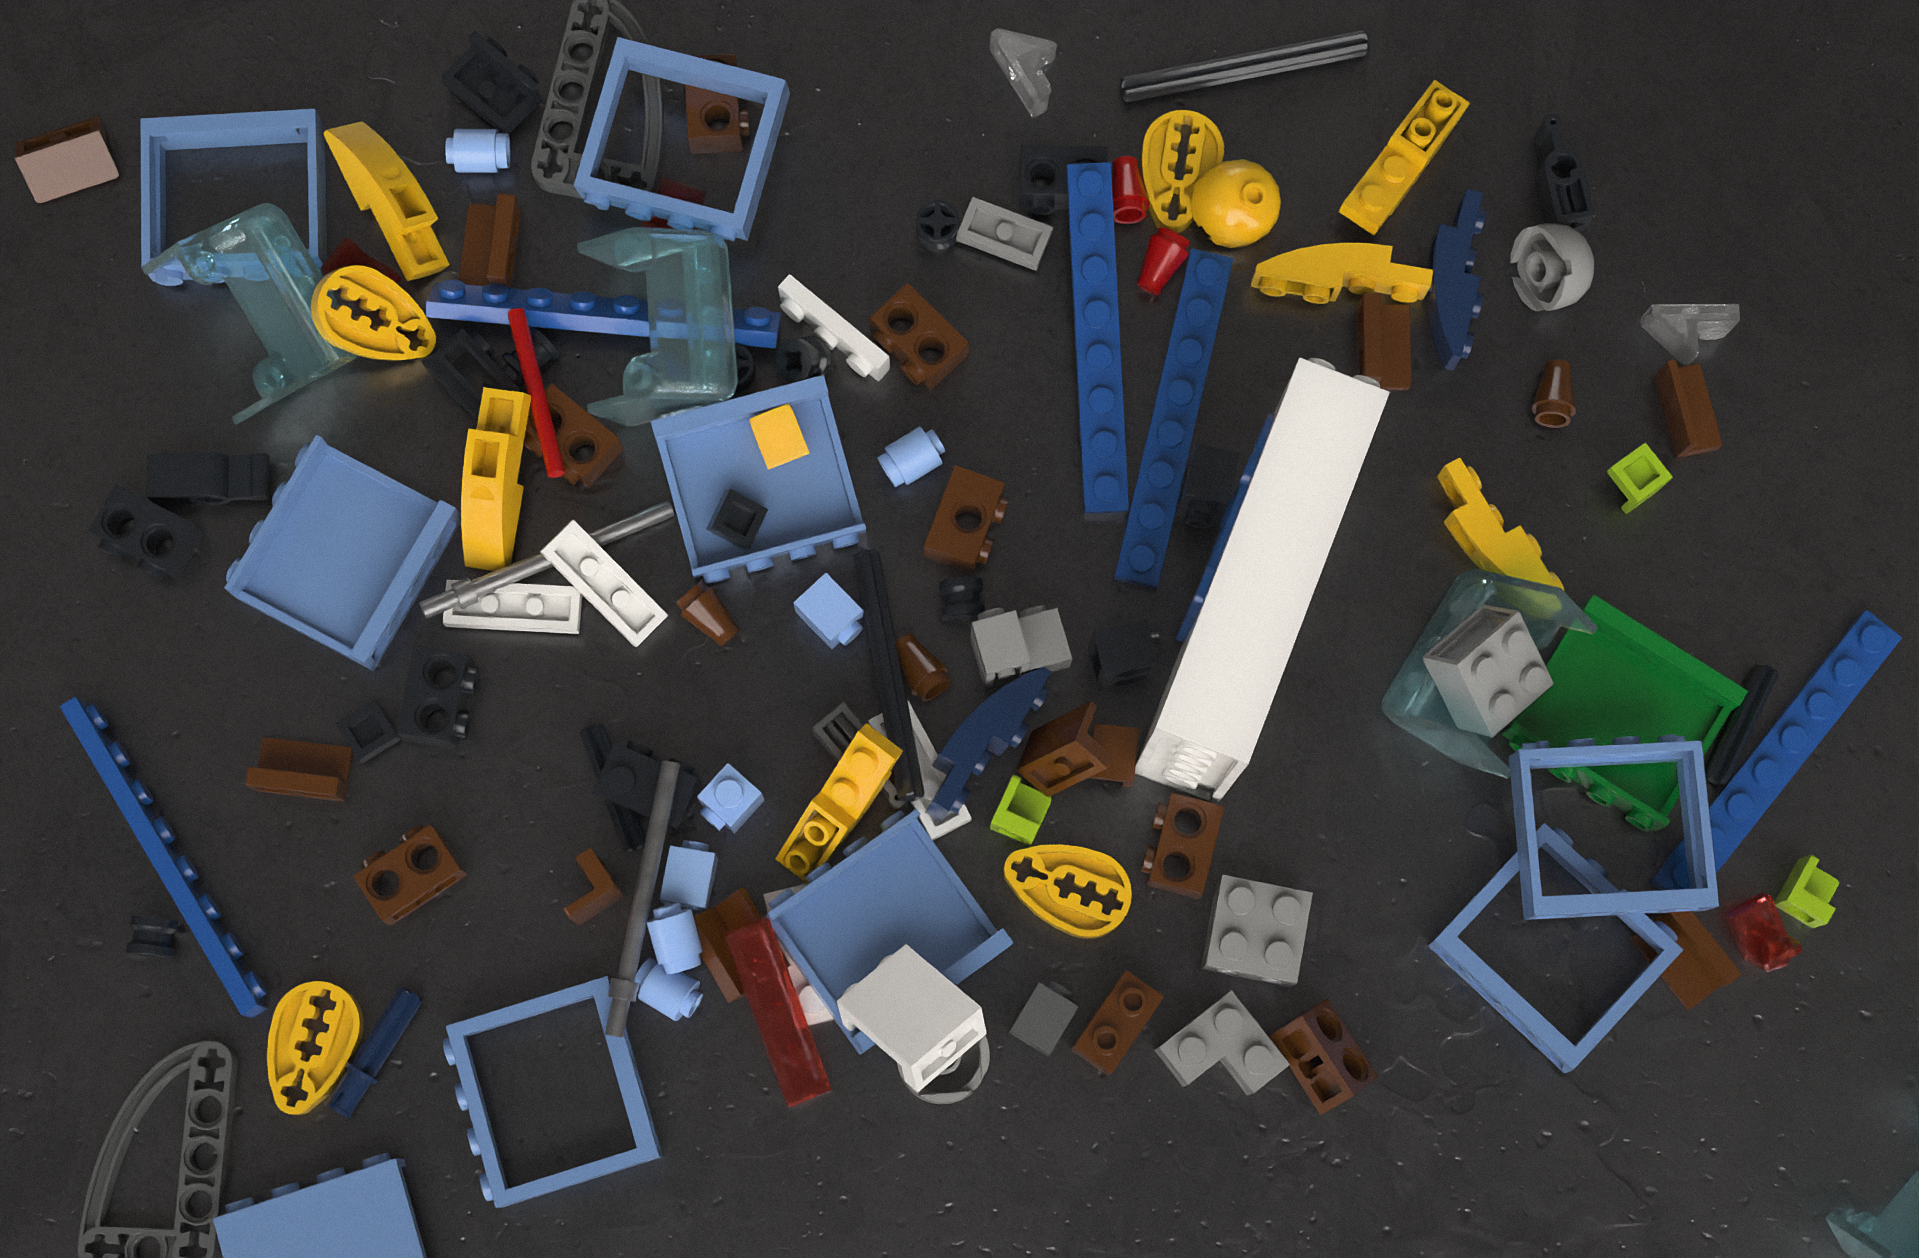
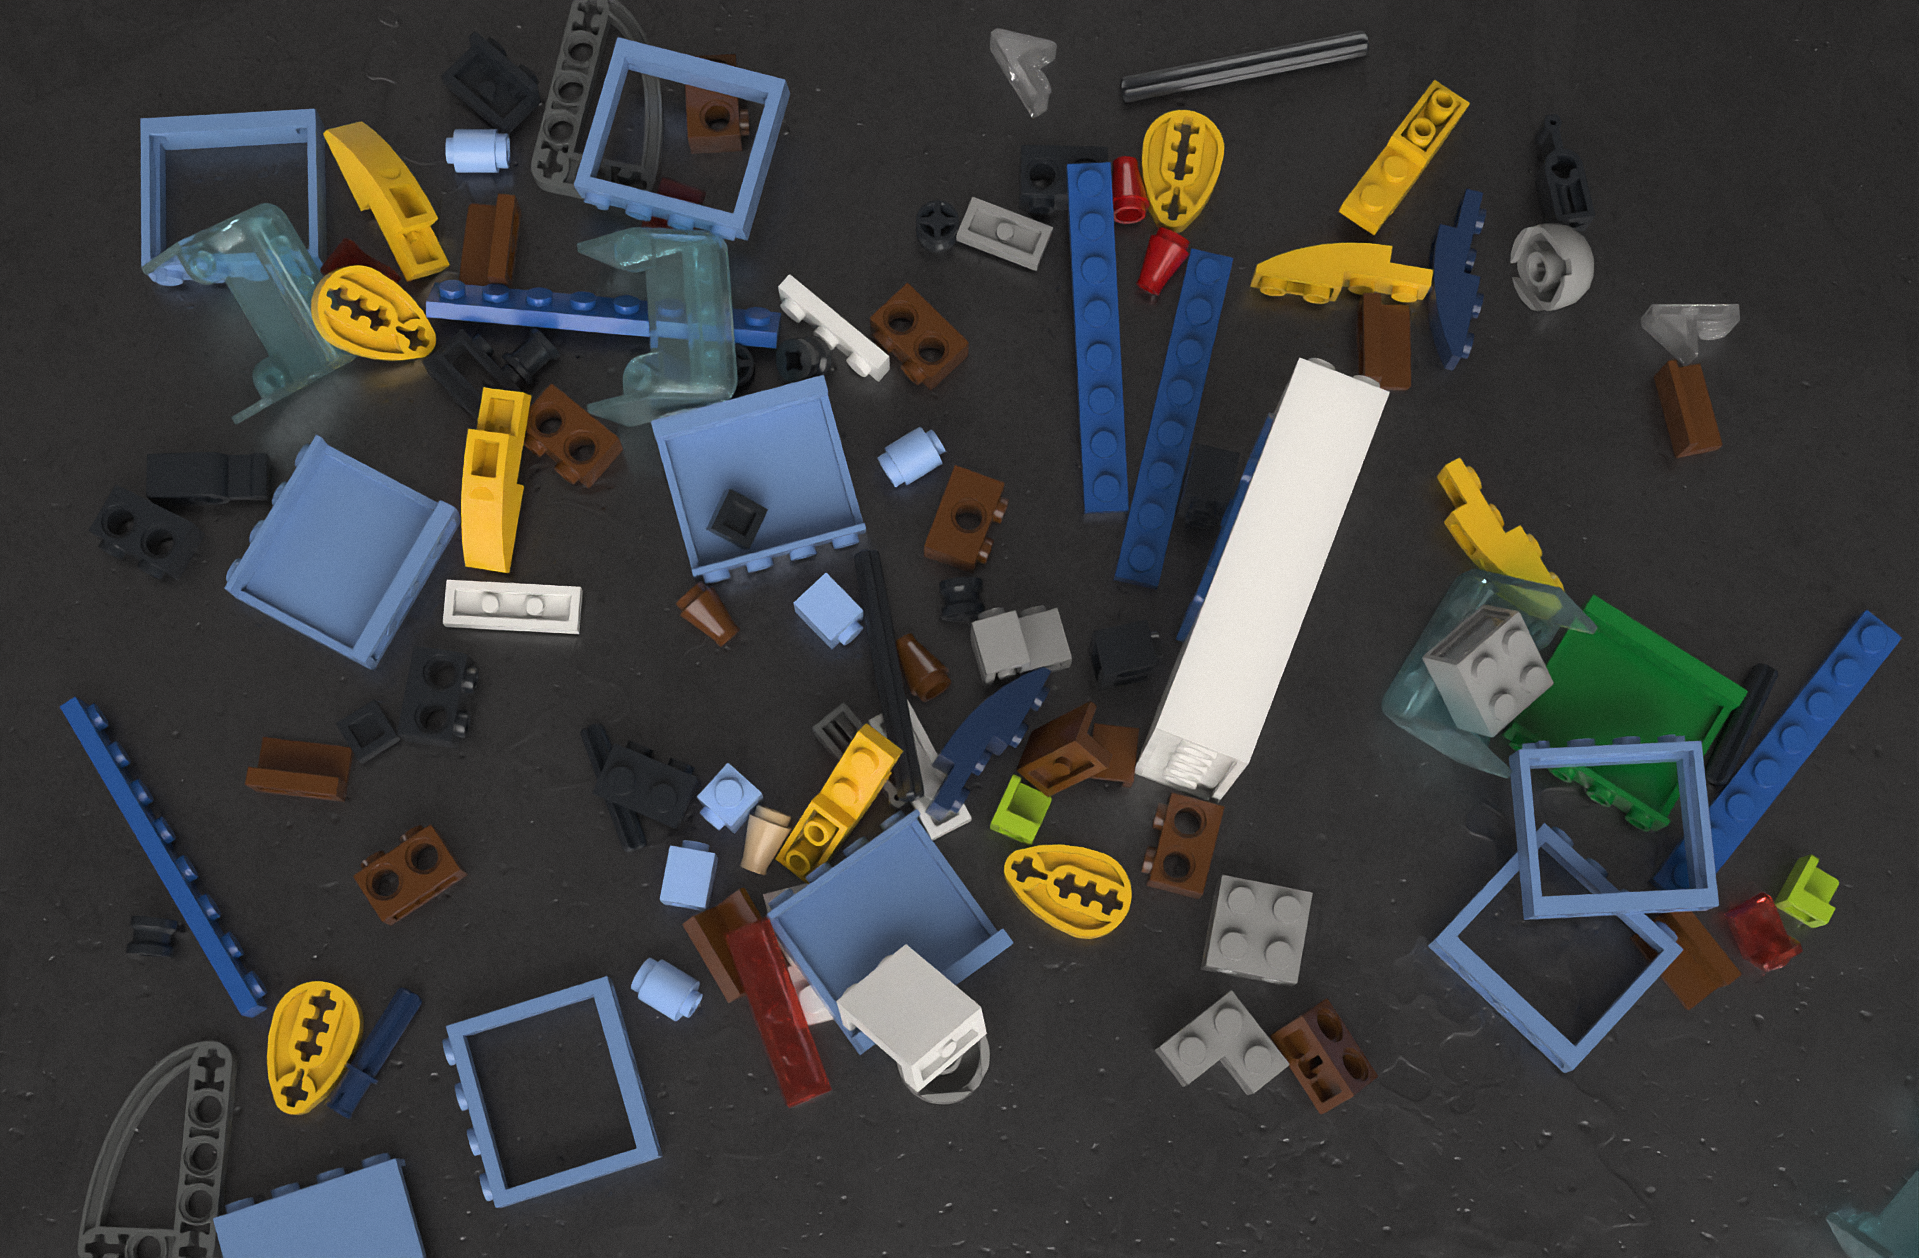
(66, 159): panel -> none
(466, 592): flat silver bar -> none
(535, 388): red bar -> none
(603, 583): white plate -> none
(605, 890): reddish brown panel -> none
(624, 987): flat silver bar -> none
(675, 938): light blue brick -> none
(764, 837): none -> tan cone
(778, 436): yellow slope -> none
(1045, 1017): dark grey brick -> none
(1117, 1023): reddish brown brick -> none
(1236, 203): yellow cylinder -> none
(1555, 396): reddish brown cone -> none
(1639, 476): lime panel -> none

